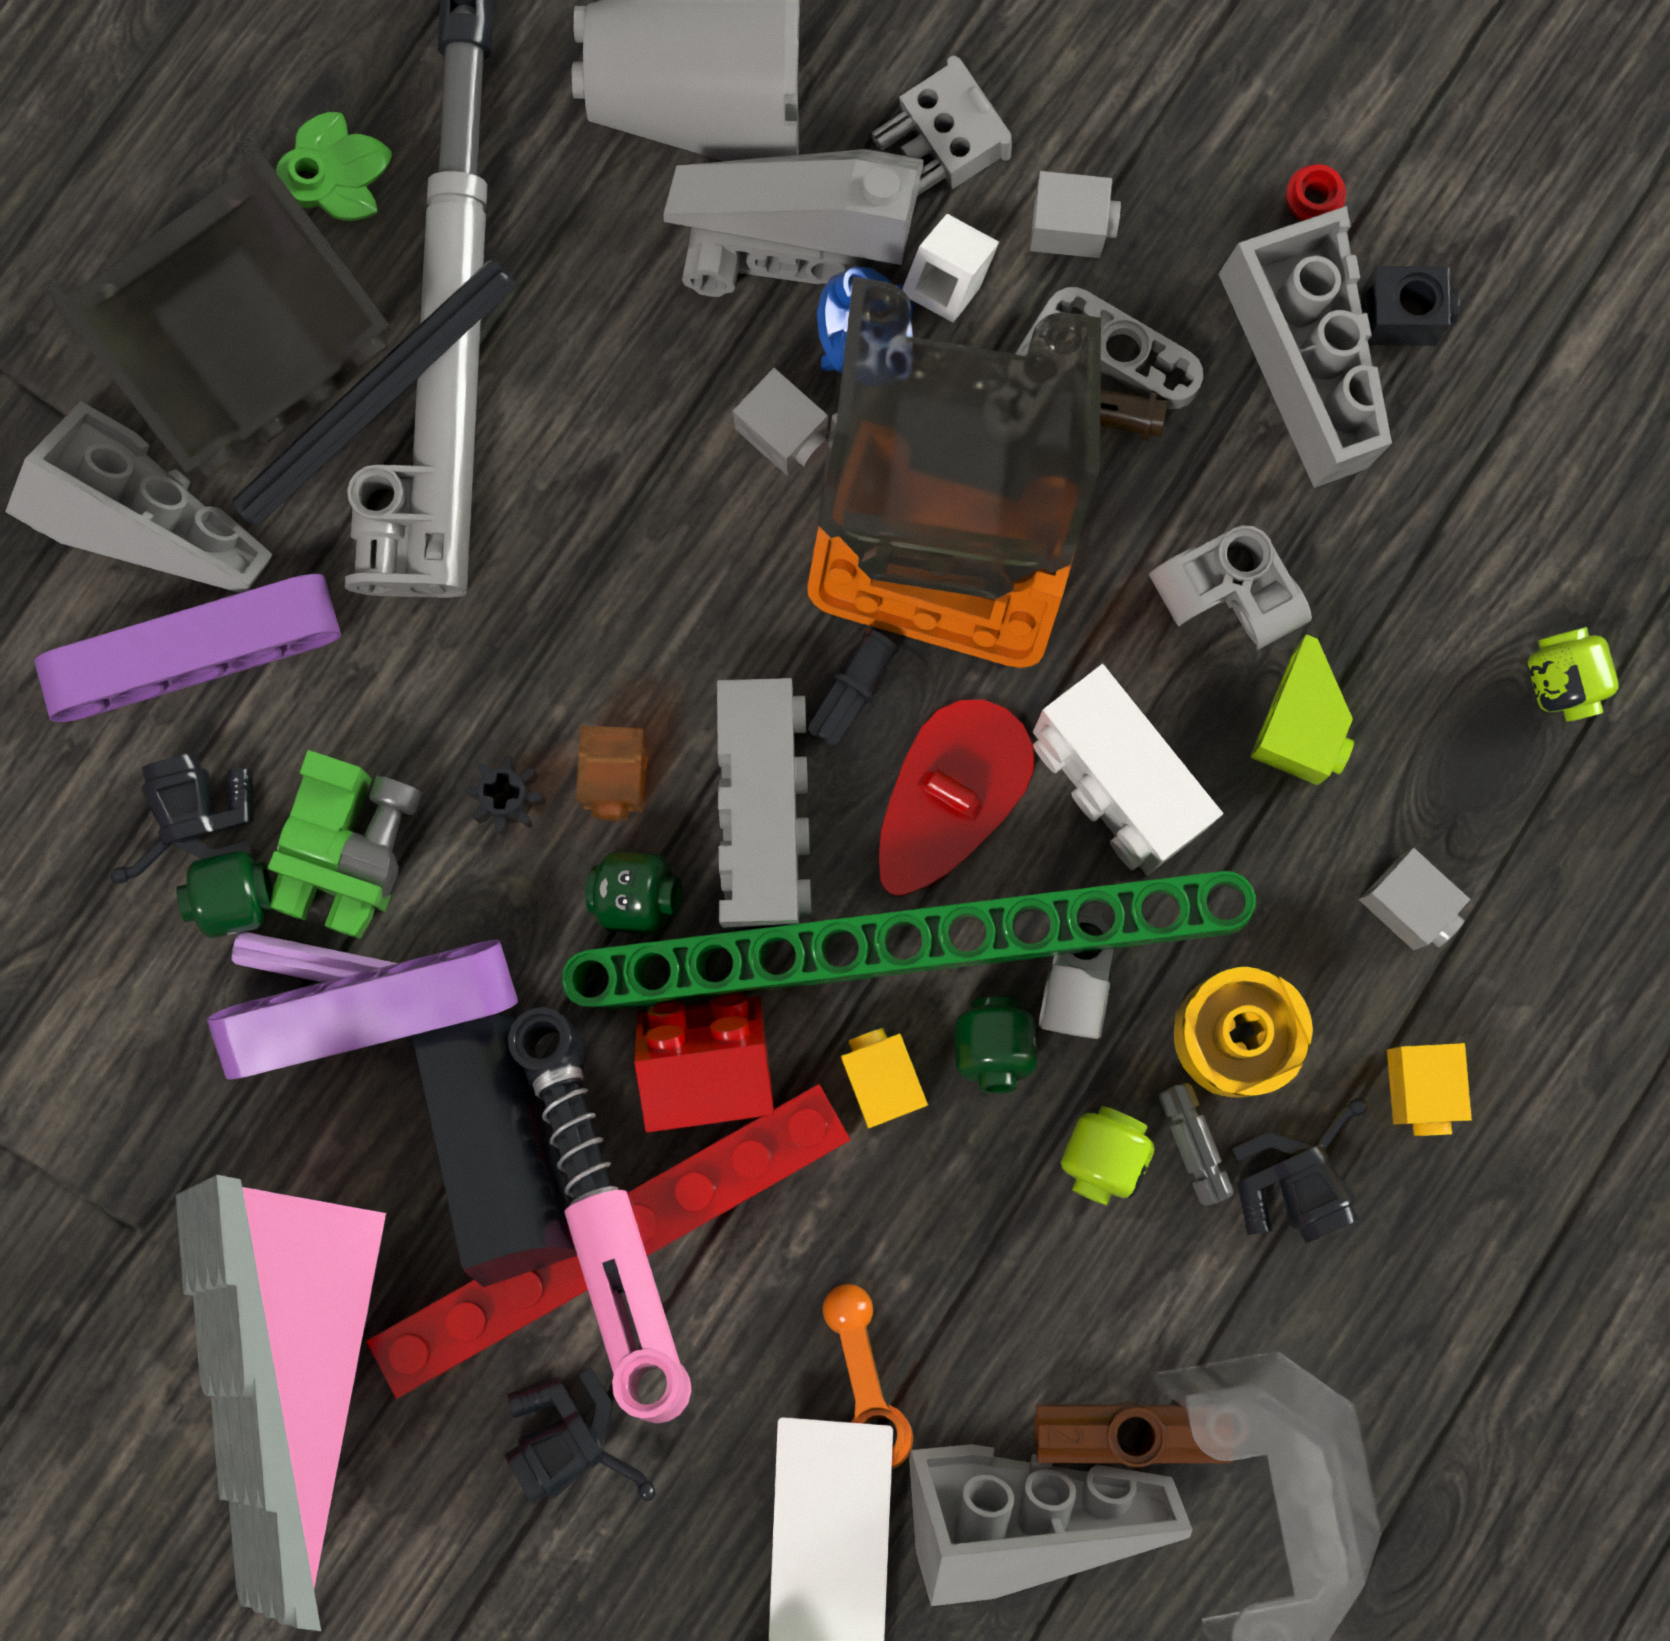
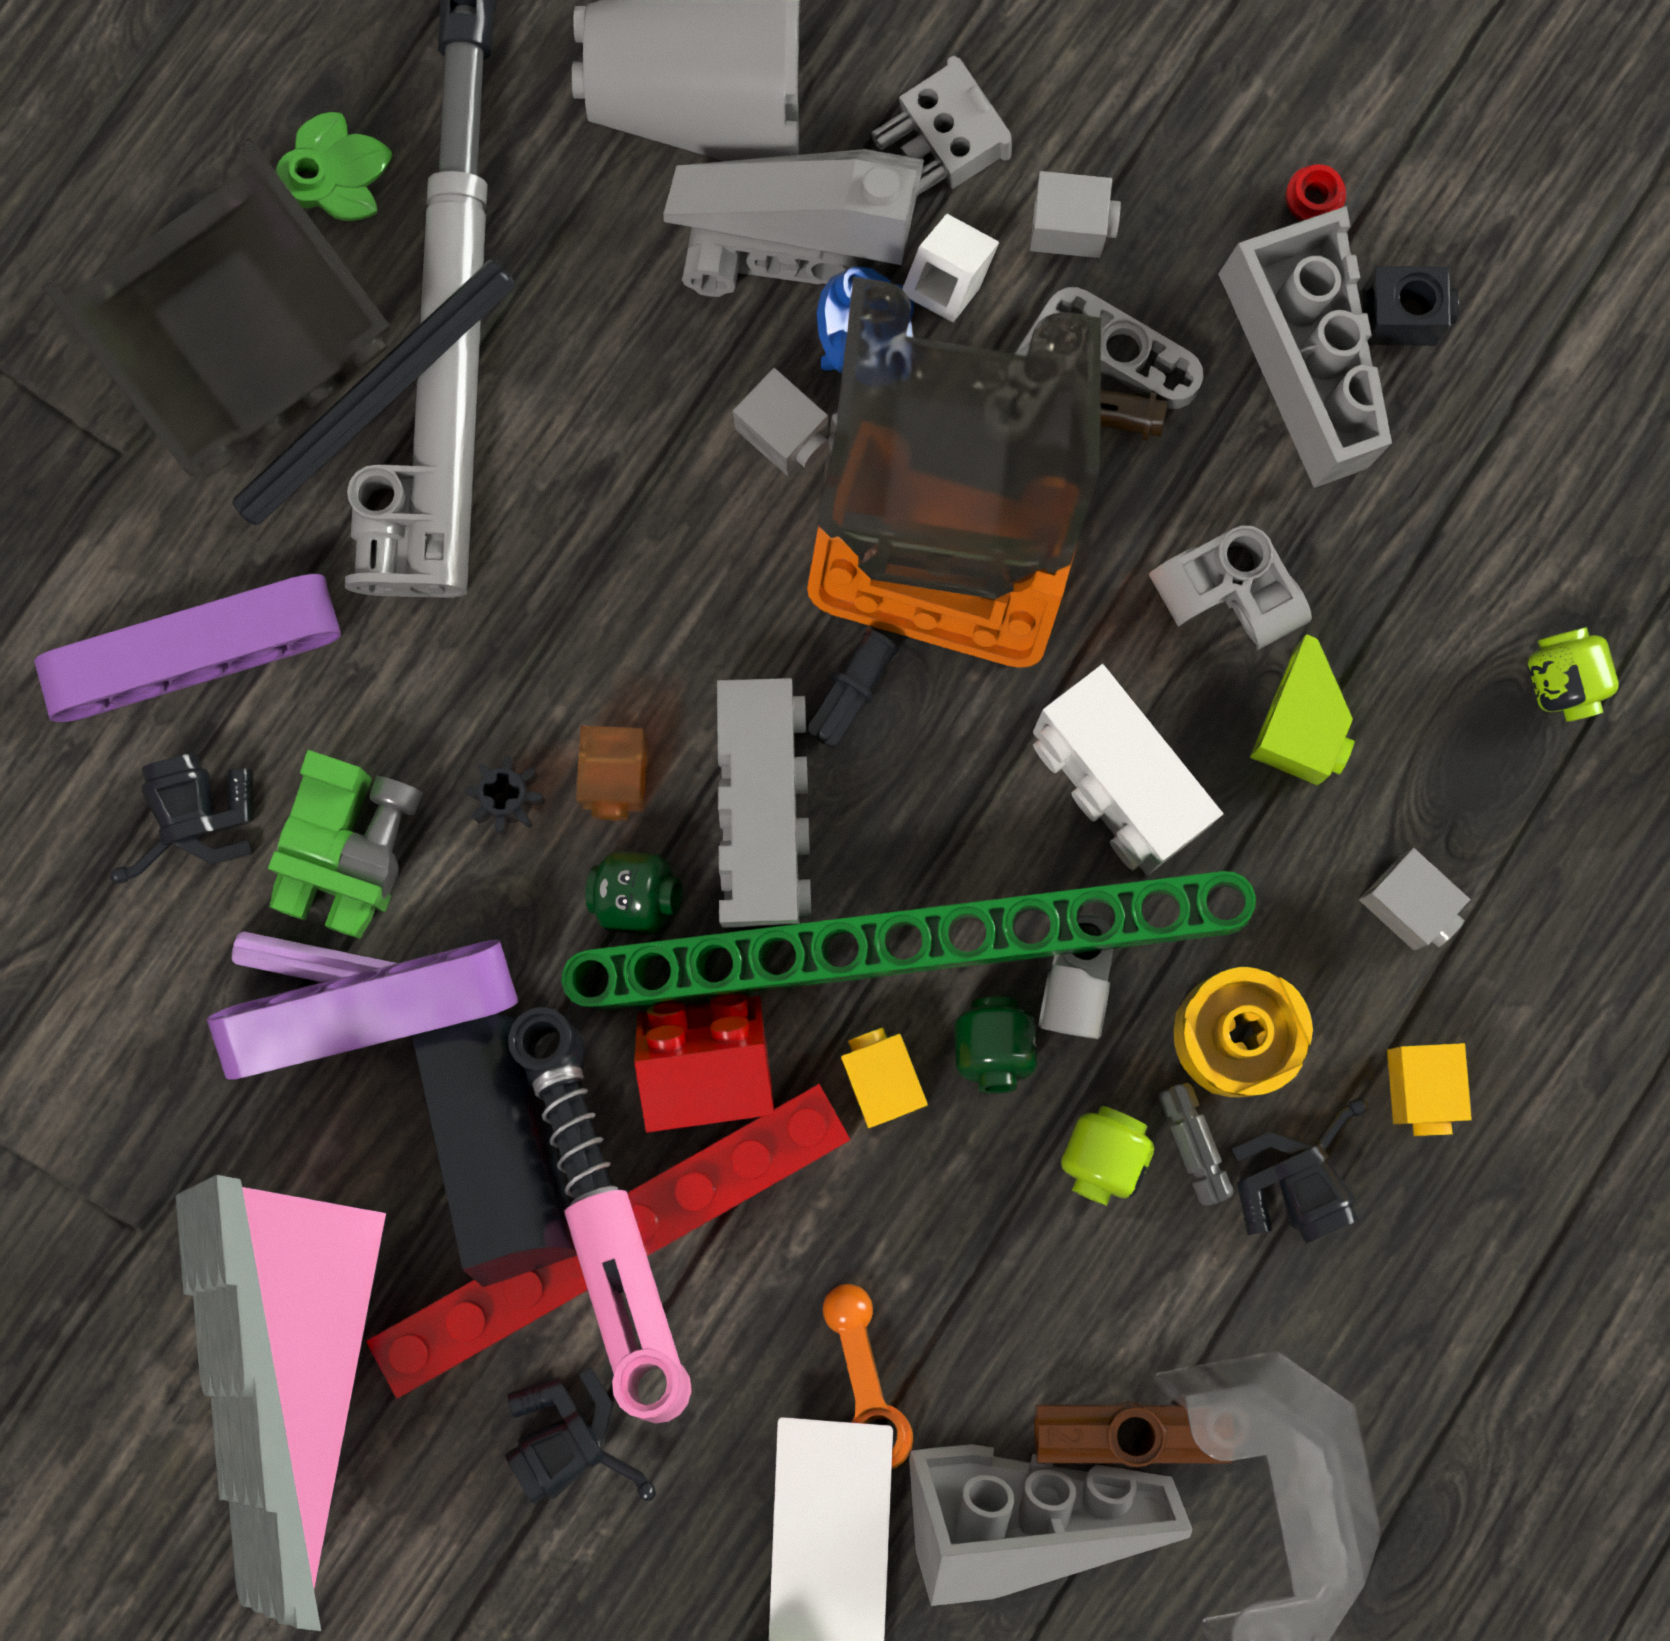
(105, 495): light grey wedge -> none
(225, 894): dark green head -> none
(952, 792): red shield -> none

